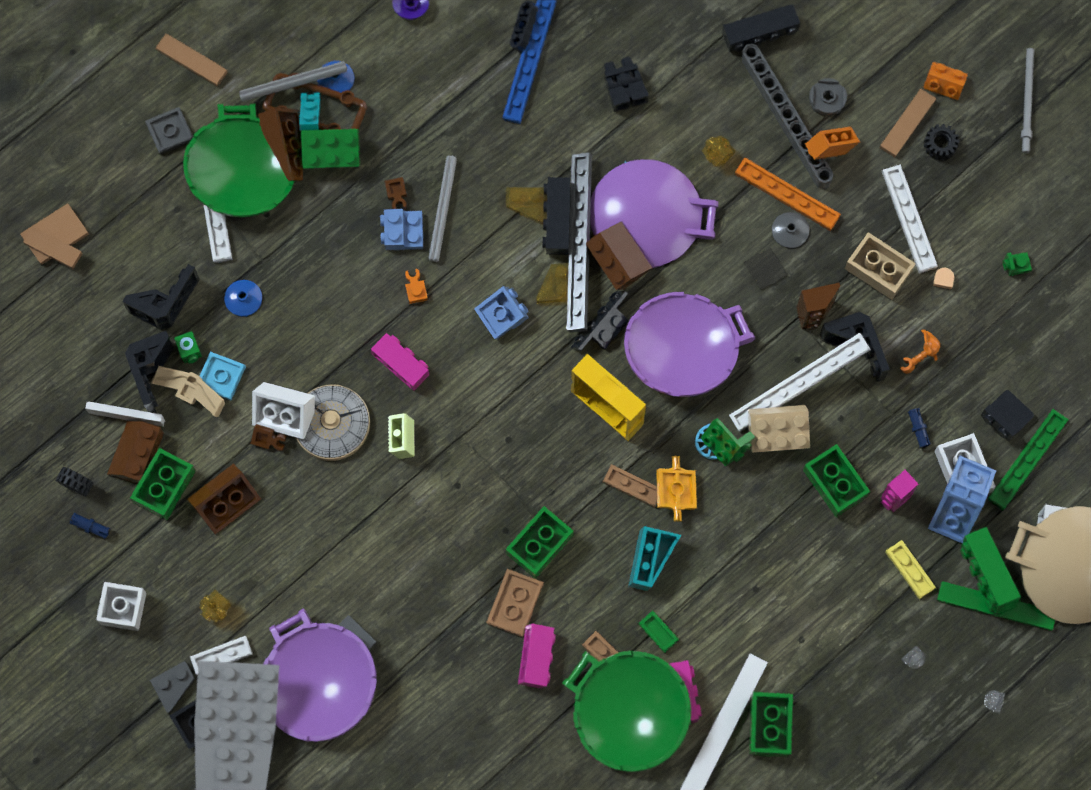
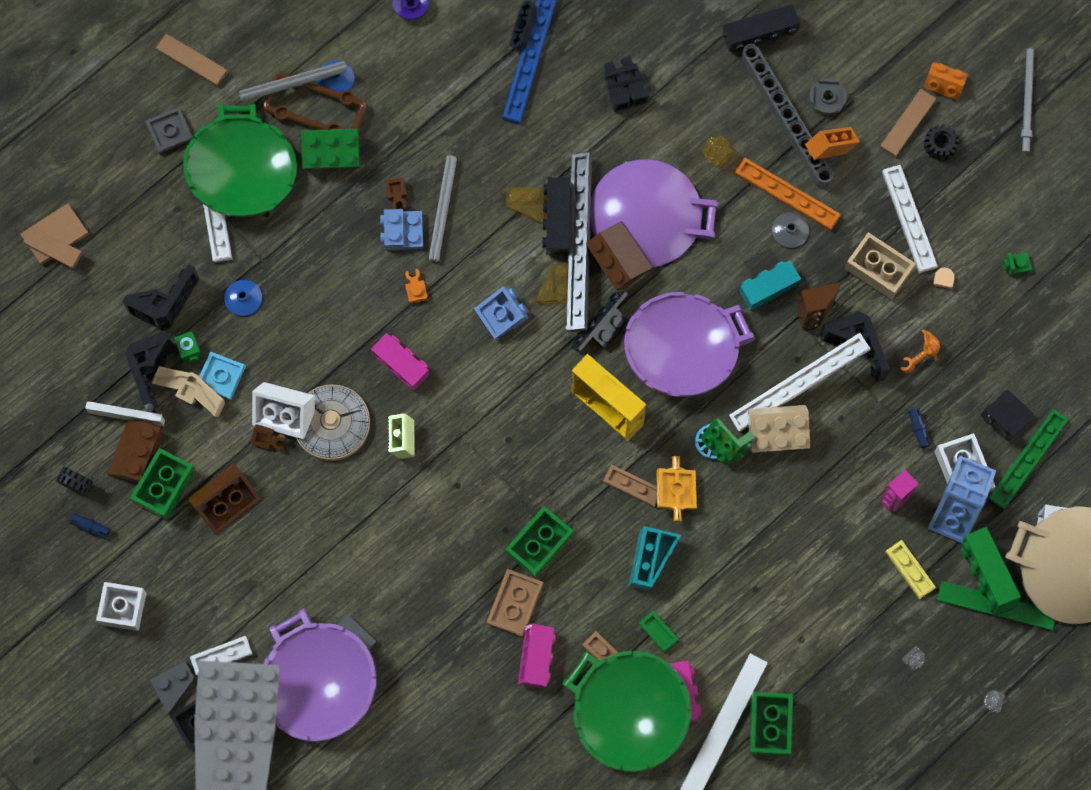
(215, 600): clear yellow brick -> none
(283, 135): reddish brown wedge -> none
(309, 112): teal plate -> none
(769, 284): none -> teal brick
(836, 480): green brick -> none

